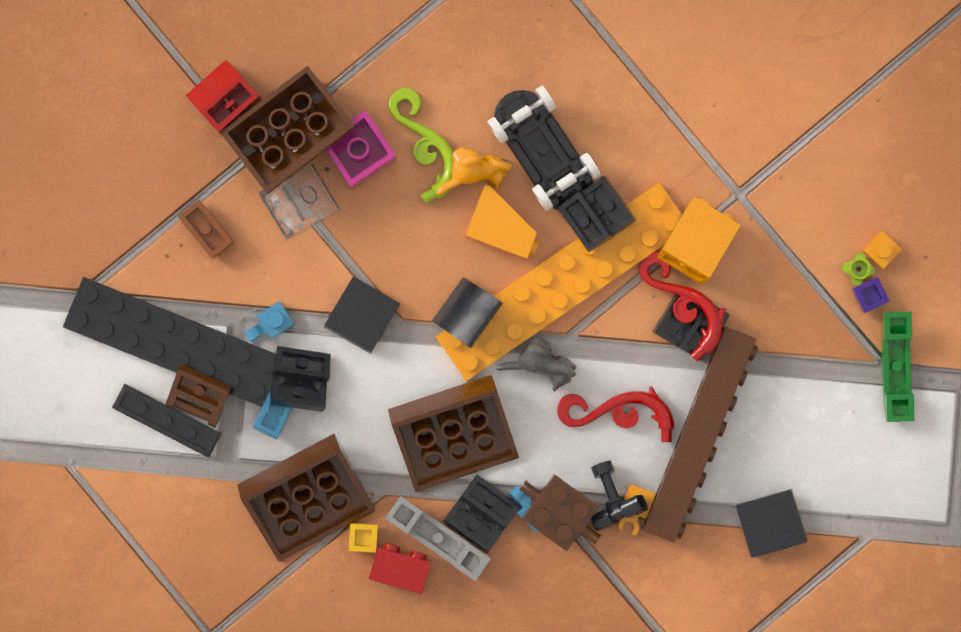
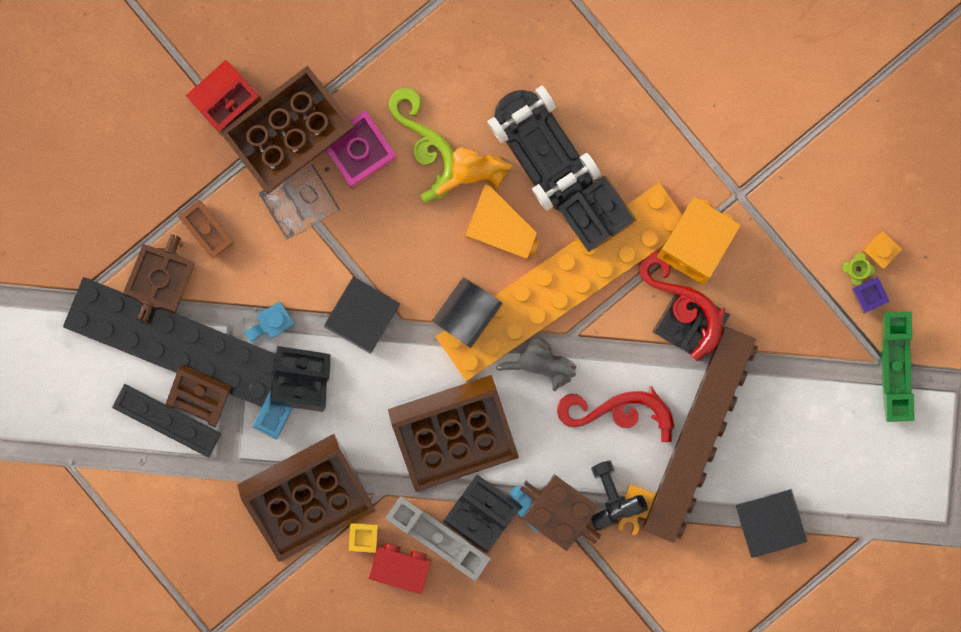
(159, 278): none -> reddish brown plate

